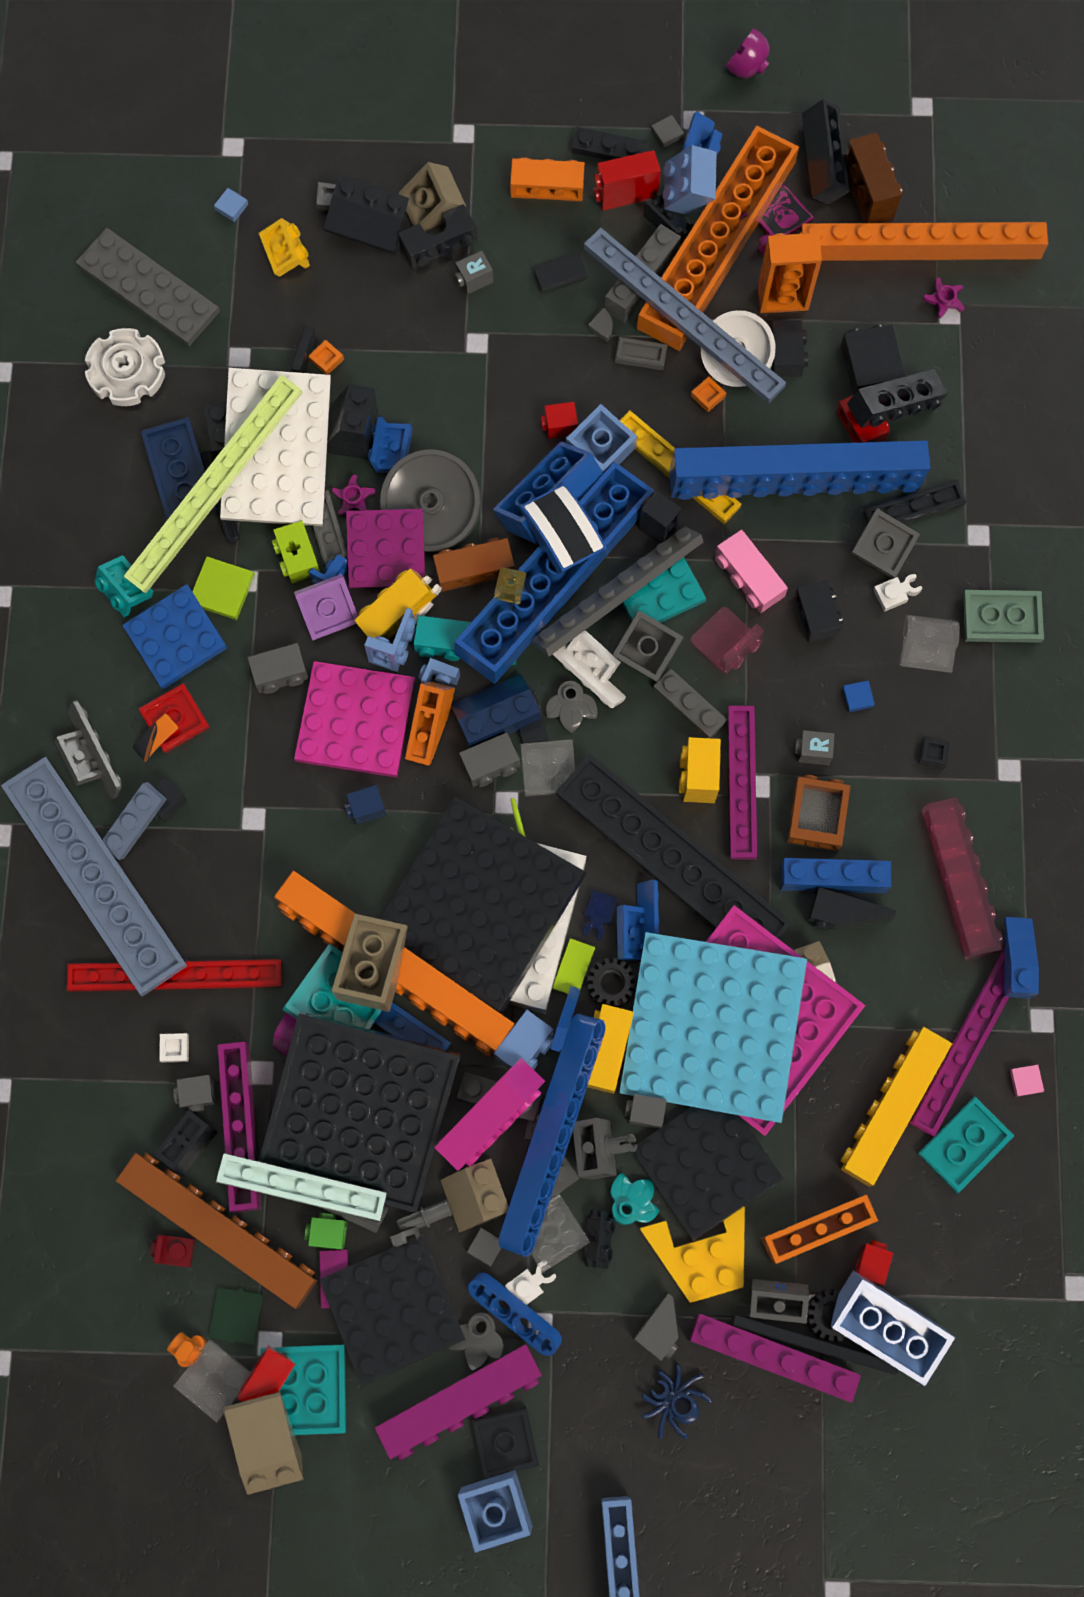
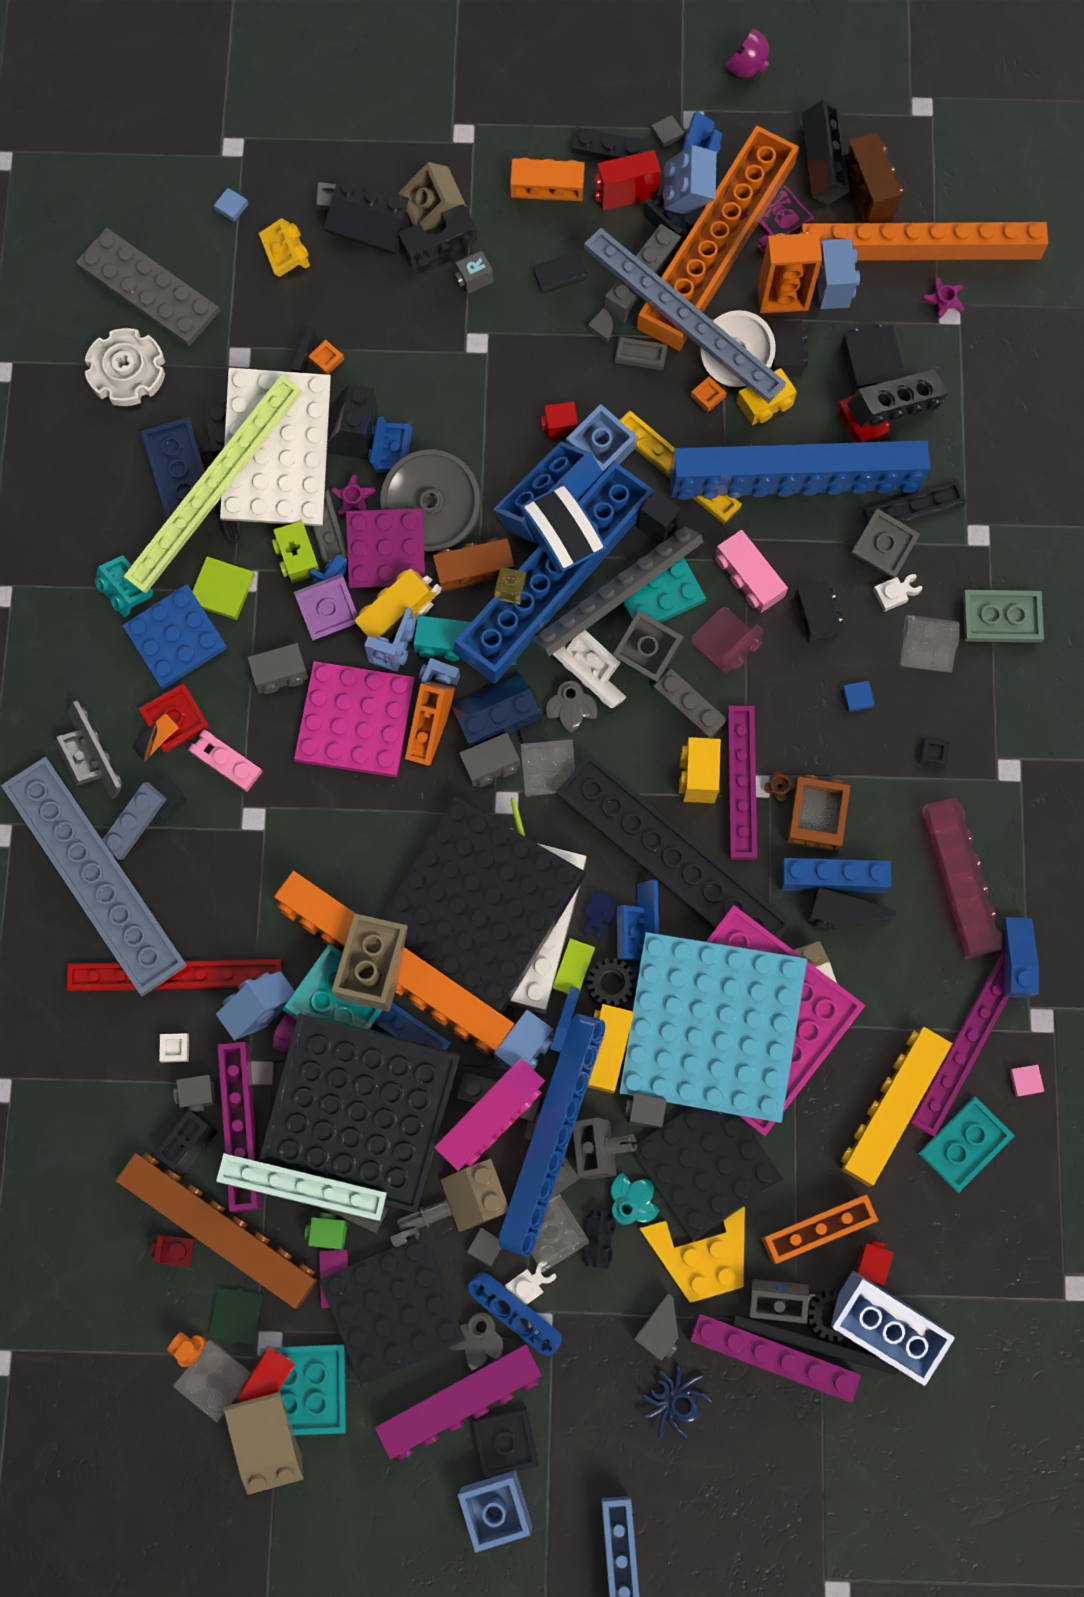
(226, 761): none -> bright pink plate
(255, 1004): none -> medium blue brick
(365, 805): dark blue brick -> none
(759, 410): none -> yellow brick
(787, 786): none -> reddish brown plate
(815, 747): dark grey brick -> none
(837, 274): none -> medium blue brick

